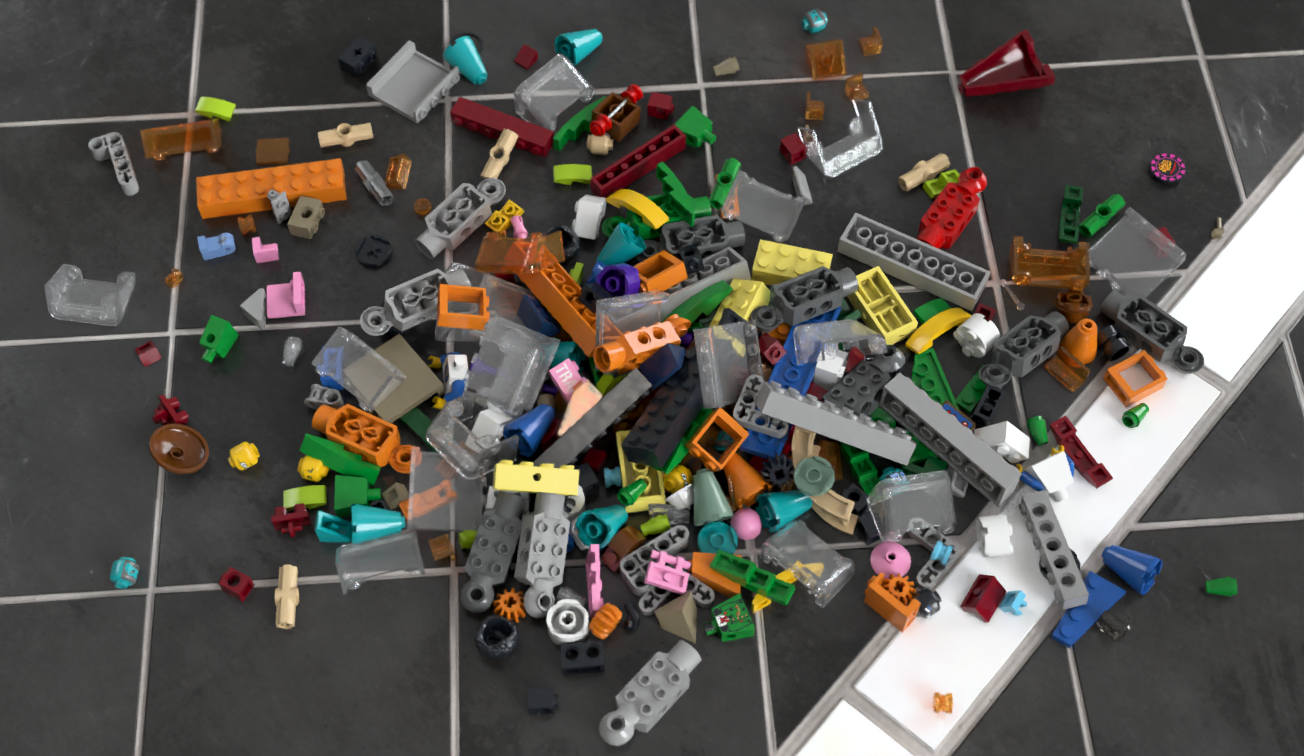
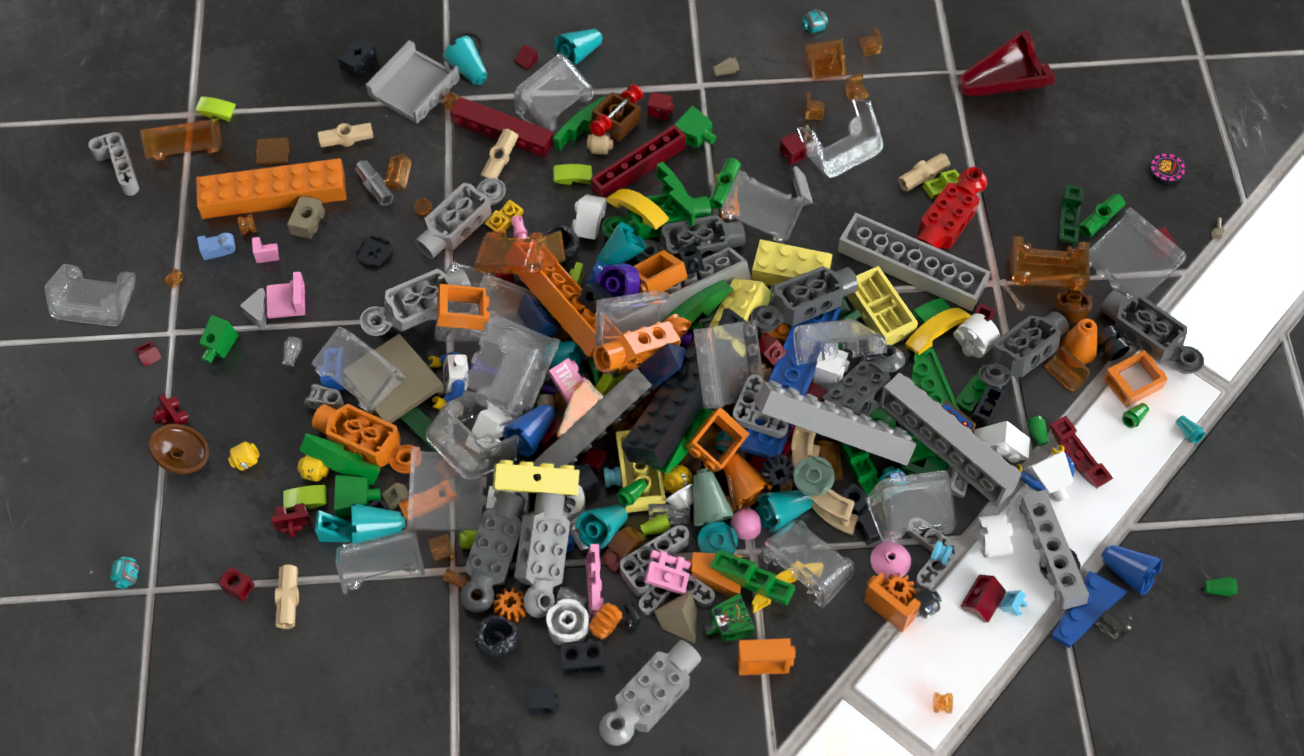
(280, 205): light grey hinge -> none
(450, 100): none -> clear orange plate
(458, 580): none -> clear orange pin
(765, 656): none -> orange window
(854, 359): dark red slope -> none
(1191, 430): none -> teal cone

